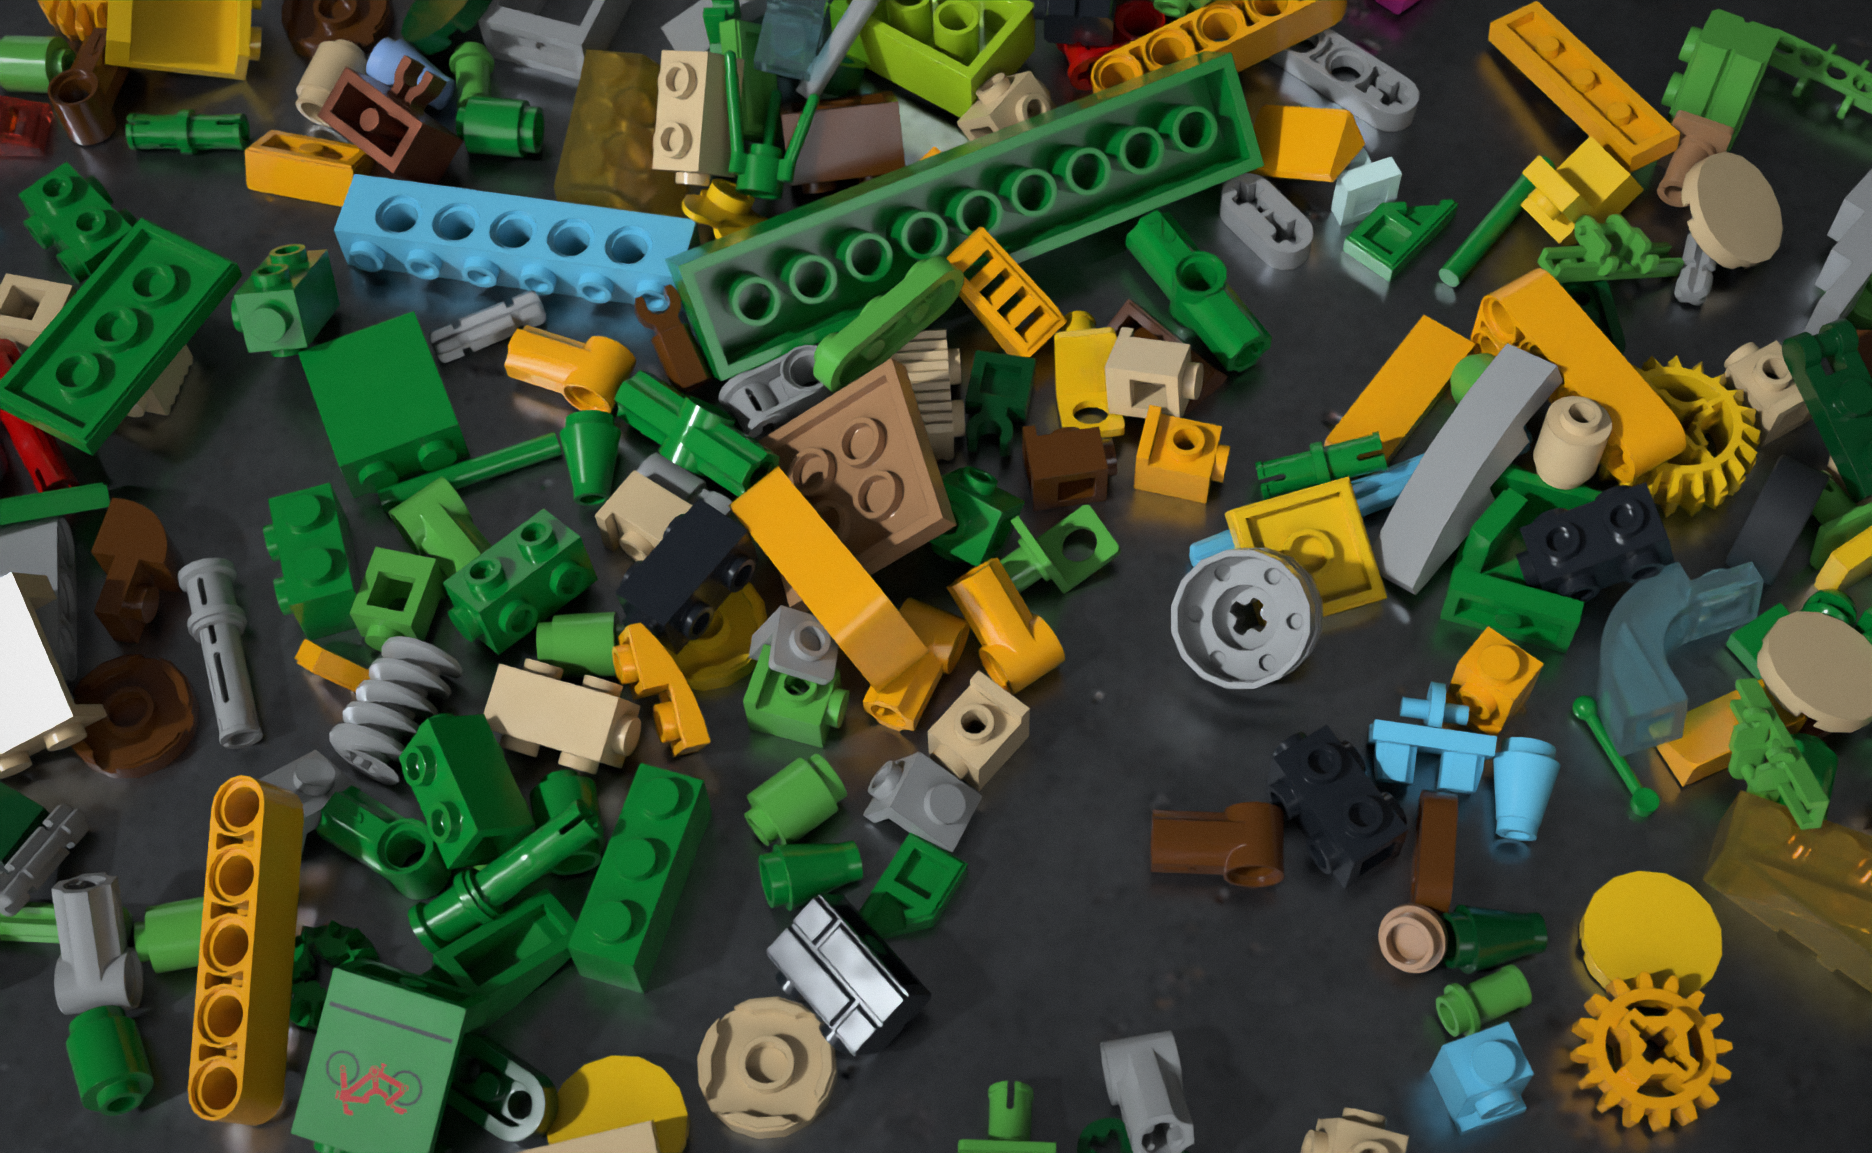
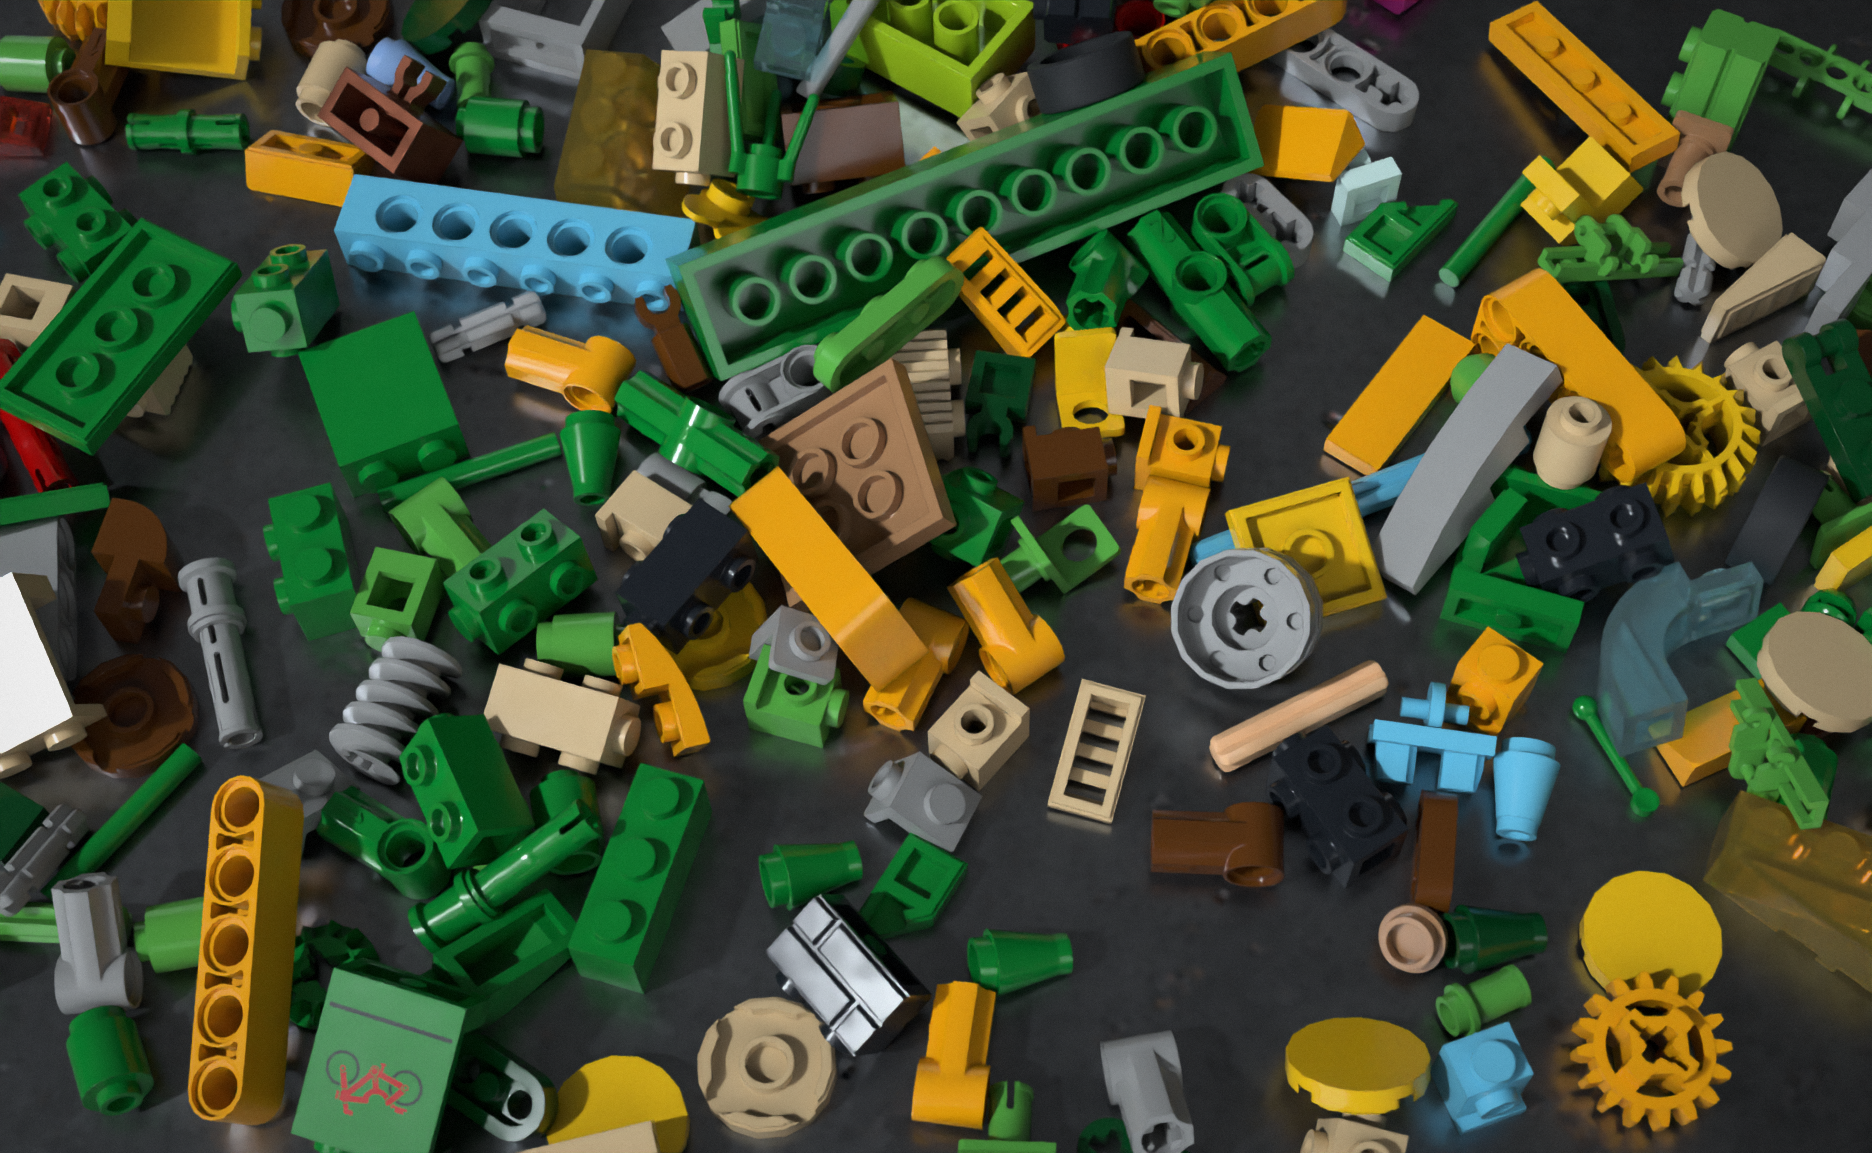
(128, 817): none -> green bar
(331, 665): light orange tile -> none
(794, 801): bright green brick -> none
(955, 1073): none -> light orange piece
(1016, 959): none -> green cone
(1086, 72): none -> black tyre
(1103, 282): none -> green piece
(1107, 700): none -> tan slope
(1168, 524): none -> light orange piece
(1247, 250): none -> green piece
(1298, 714): none -> light nougat axle
(1321, 465): green pin -> none
(1357, 1064): none -> yellow tile
(1770, 284): none -> tan slope

